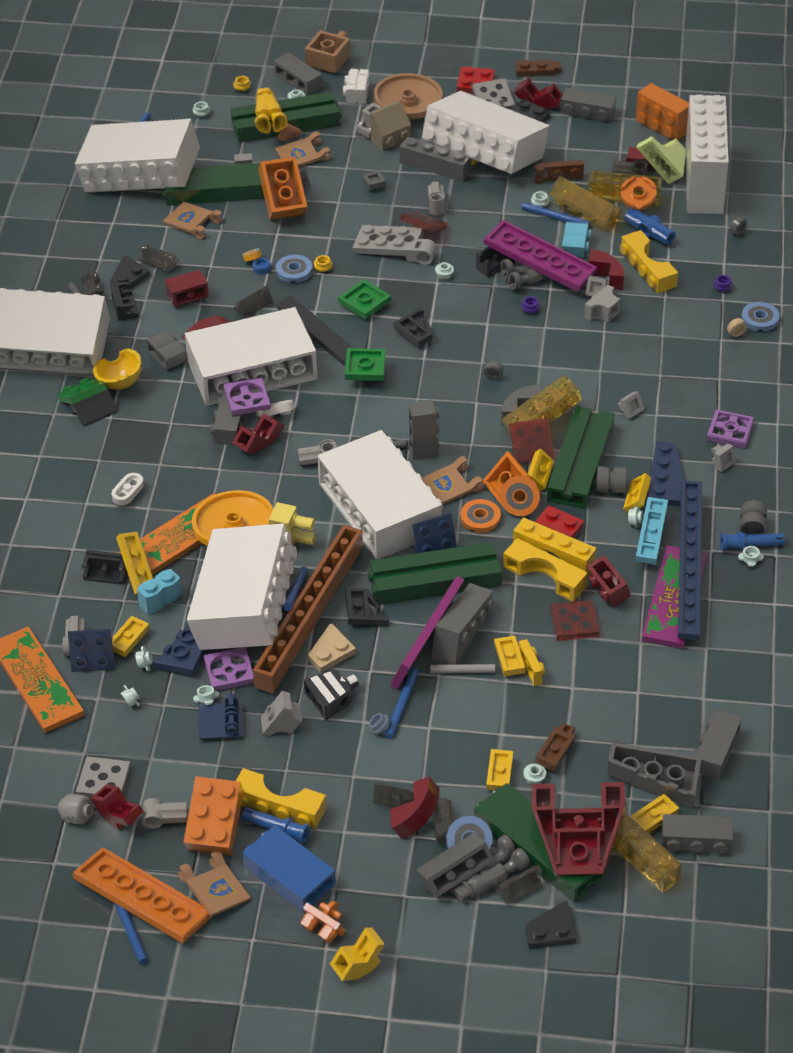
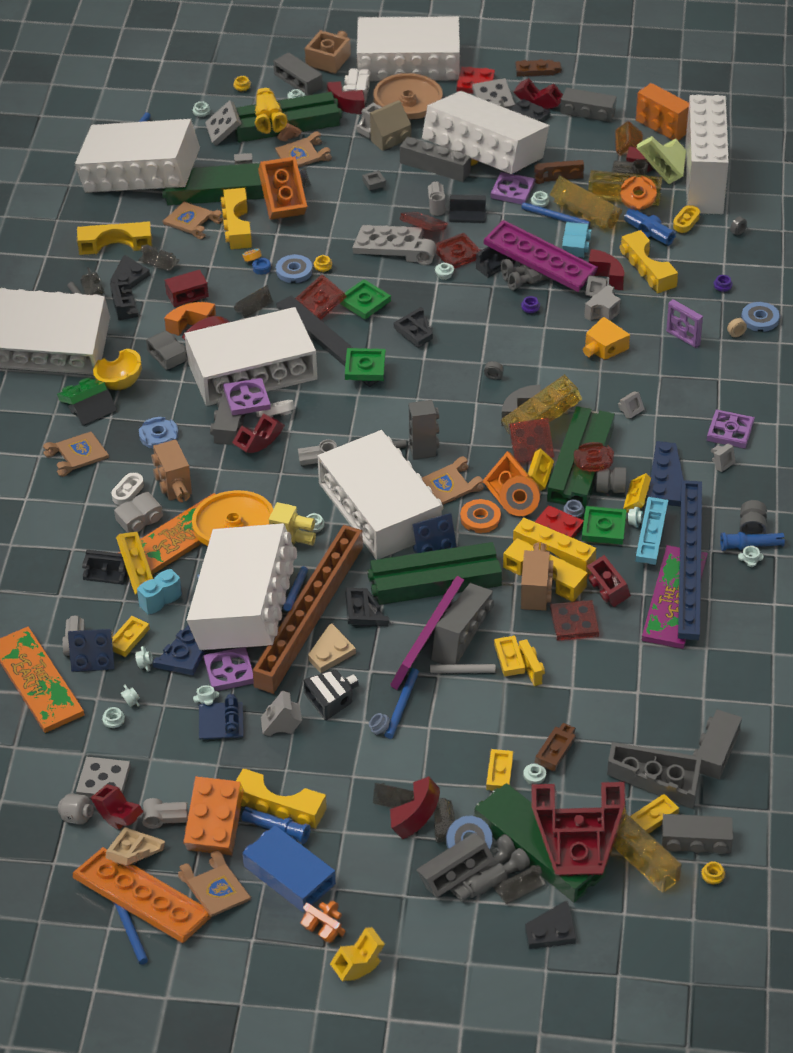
(77, 452): none -> medium nougat flag
(93, 238): none -> yellow arch
(113, 717): none -> light aqua plate
(133, 846): none -> tan wing
(139, 512): none -> light grey brick
(147, 431): none -> medium blue tile
(172, 470): none -> medium nougat brick
(188, 314): none -> orange brick
(223, 122): none -> light grey tile
(236, 230): none -> yellow arch
(319, 522): none -> light aqua plate
(321, 297): none -> clear red tile
(348, 101): none -> dark red brick
(409, 46): none -> white brick
(457, 250): none -> clear red tile
(467, 208): none -> black panel
(512, 196): none -> medium lavender piece
(536, 578): none -> medium nougat brick
(574, 508): none -> sand blue plate
(593, 457): none -> clear red tile
(604, 525): none -> green plate
(606, 340): none -> light orange torso
(627, 136): none -> clear orange panel
(675, 327): none -> medium lavender piece
(686, 219): none -> yellow plate
(713, 868): none -> yellow plate

